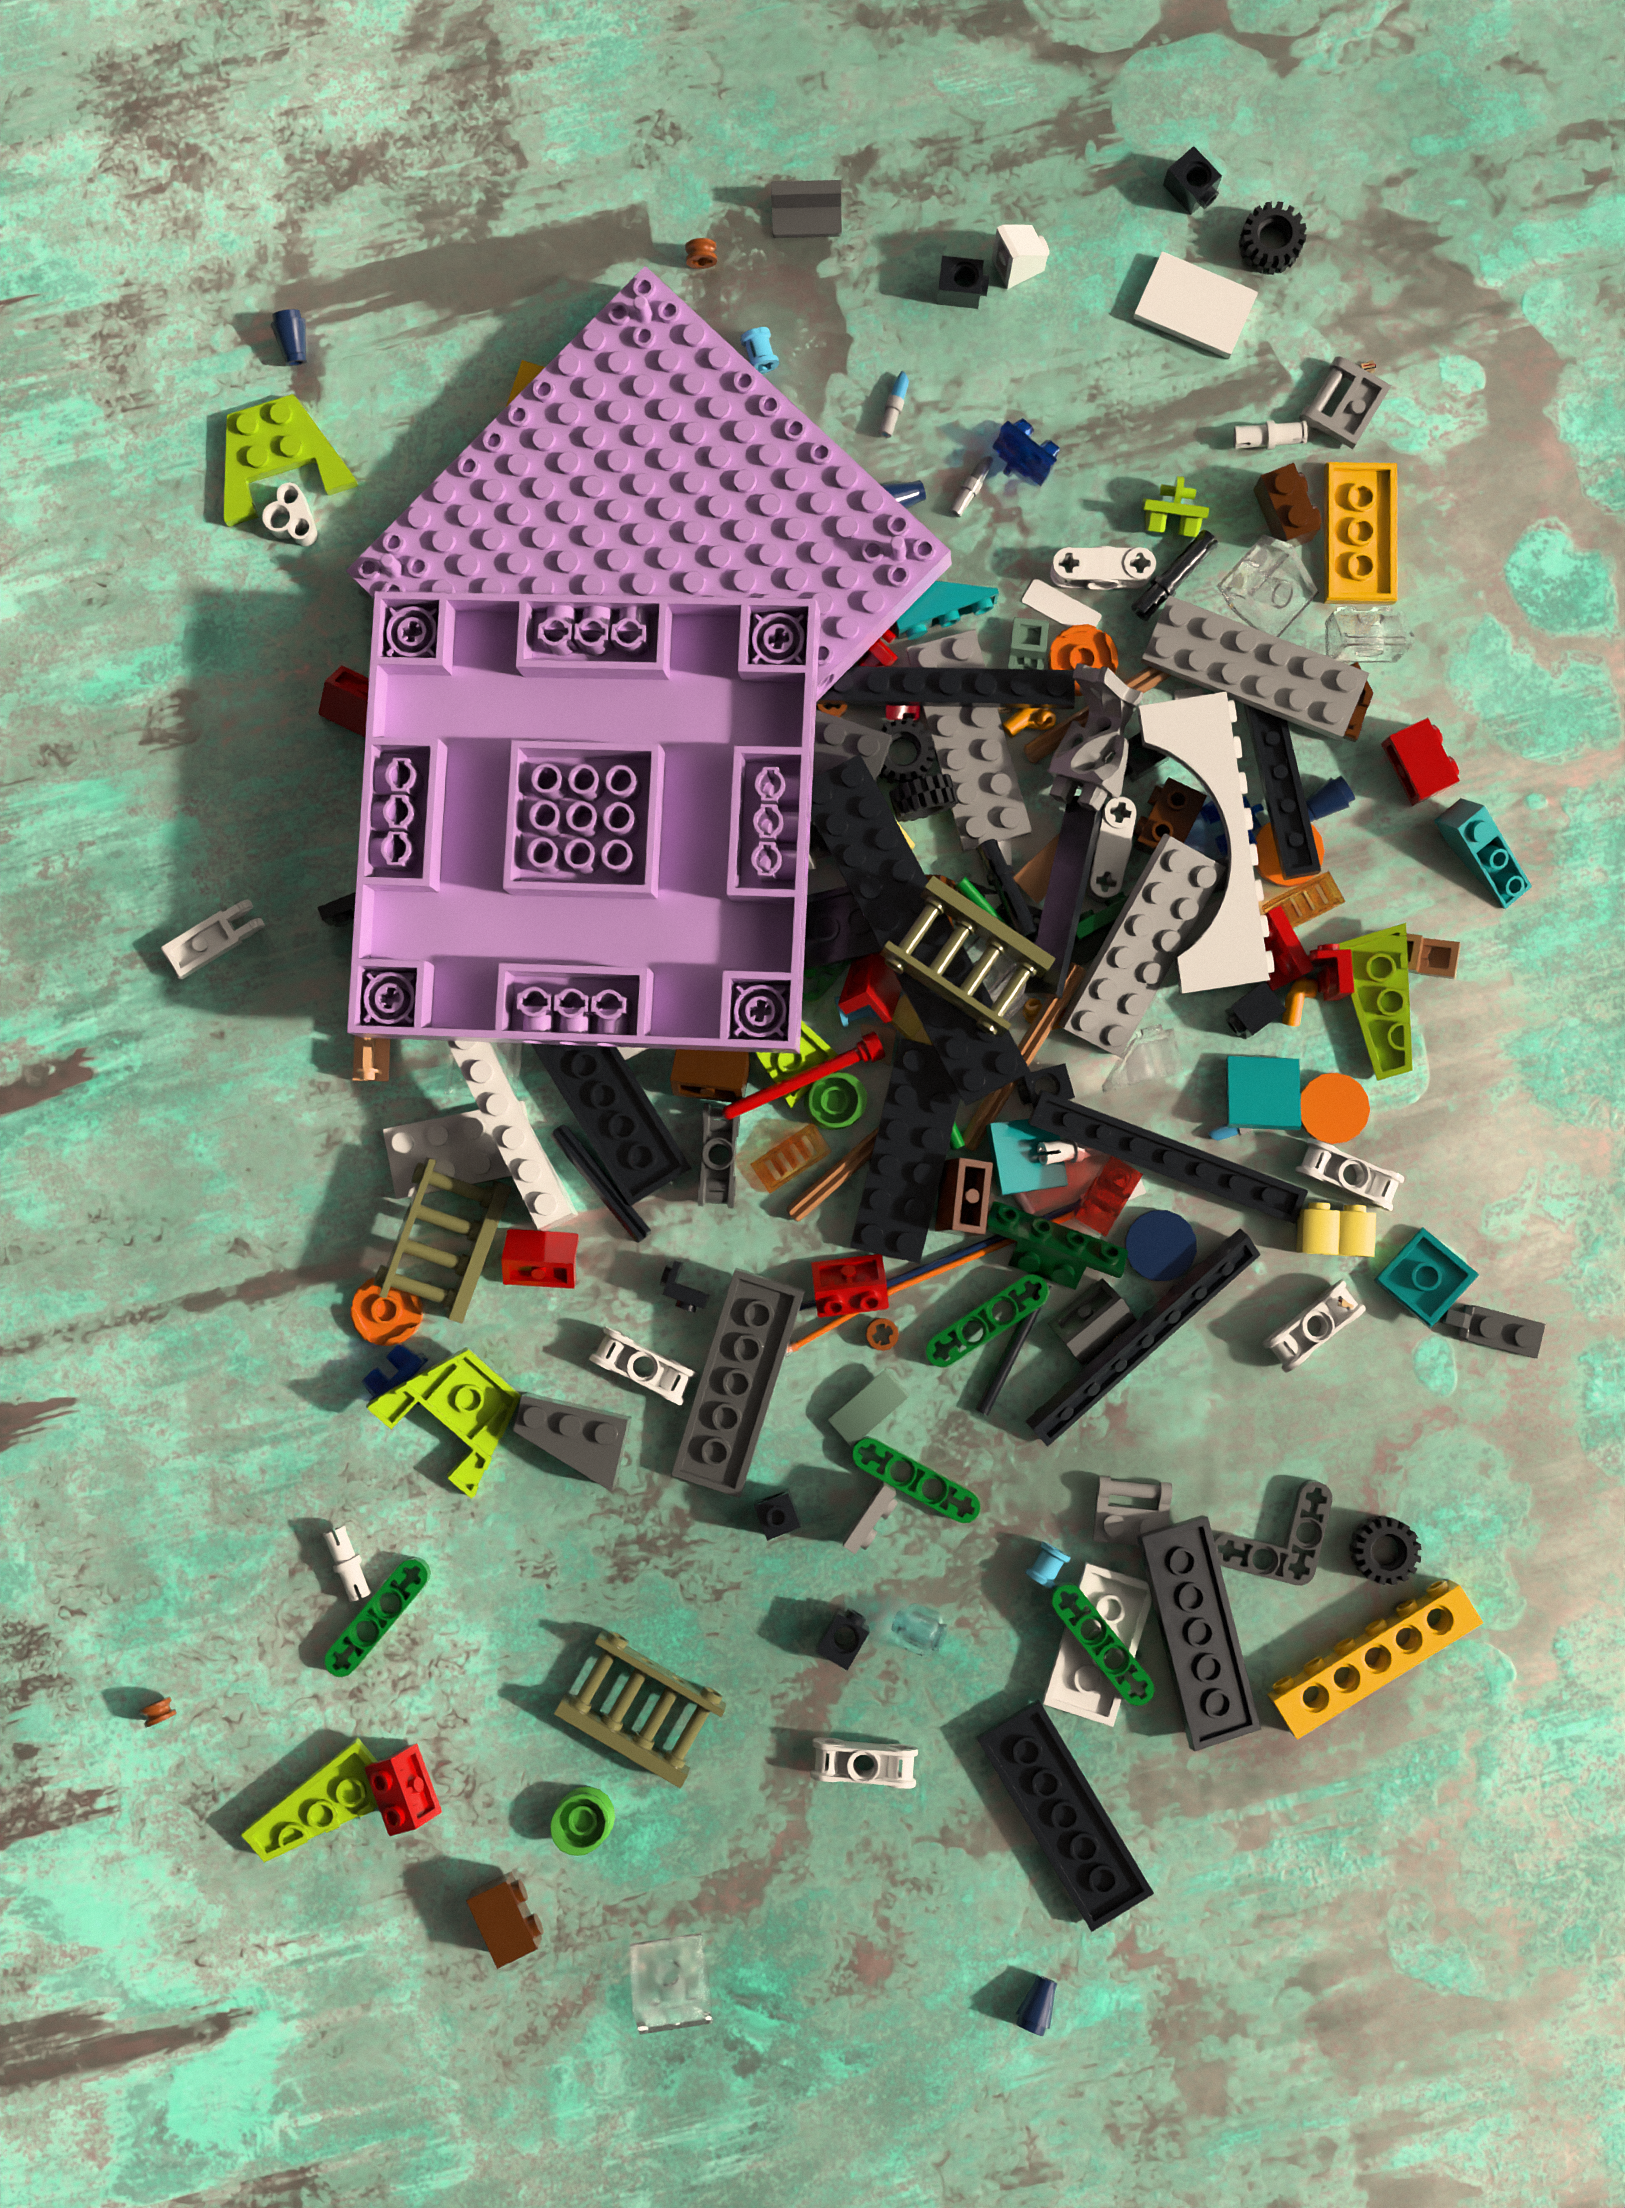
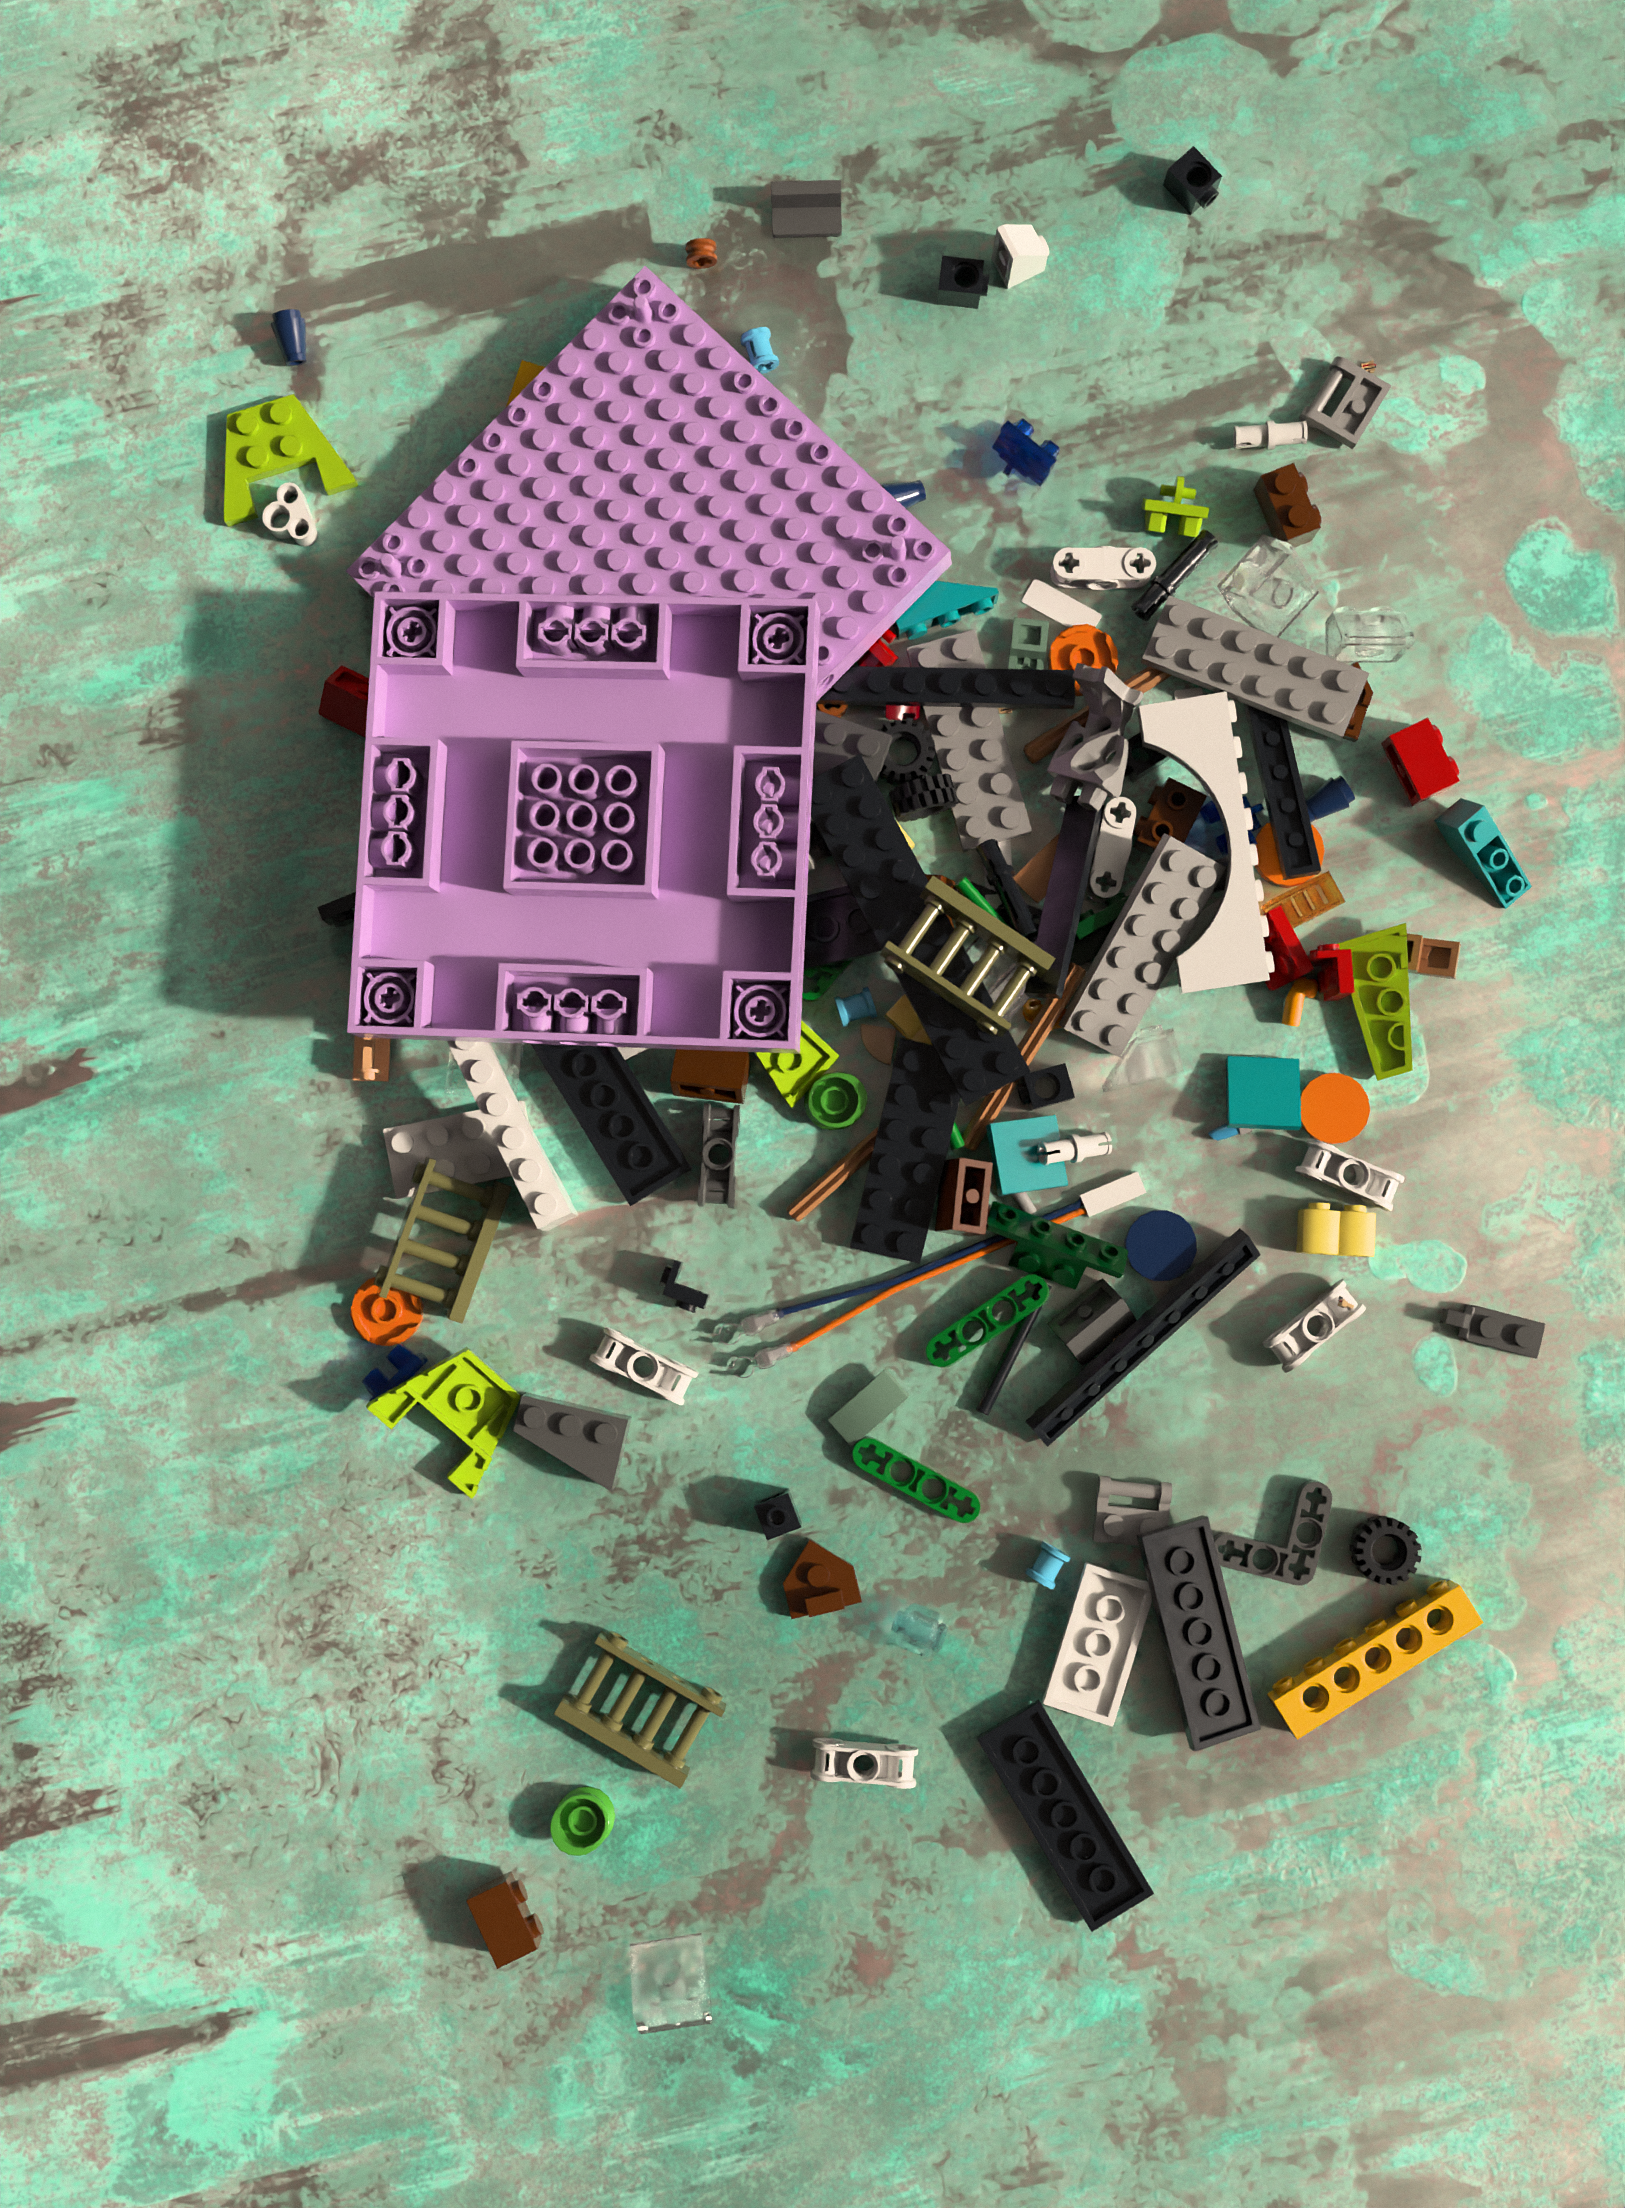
(157, 1712): dark orange bush -> none
(210, 939): white hinge -> none
(317, 1805): lime wing -> none
(346, 1563): white pin -> none
(377, 1616): green beam -> none
(403, 1790): red bracket -> none
(540, 1258): red panel -> none
(600, 1183): black axle -> none
(738, 1382): dark grey plate -> none
(817, 1142): clear orange slope -> none
(820, 1583): none -> reddish brown plate
(843, 1653): black brick -> none
(850, 1285): red bracket -> none
(867, 1049): red piece -> none
(871, 984): red panel -> none
(871, 1330): dark orange bush -> none
(880, 1505): light grey plate -> none
(894, 405): light grey piece -> none
(971, 486): light grey piece -> none
(1030, 718): light orange arm -> none
(1037, 2006): dark blue cone -> none
(1104, 1641): green beam -> none
(1106, 1196): clear red brick -> none
(1167, 1156): black plate -> none
(1195, 305): white tile -> none
(1254, 1011): black brick -> none
(1278, 219): black tyre -> none
(1360, 533): yellow tile -> none
(1426, 1277): teal tile -> none

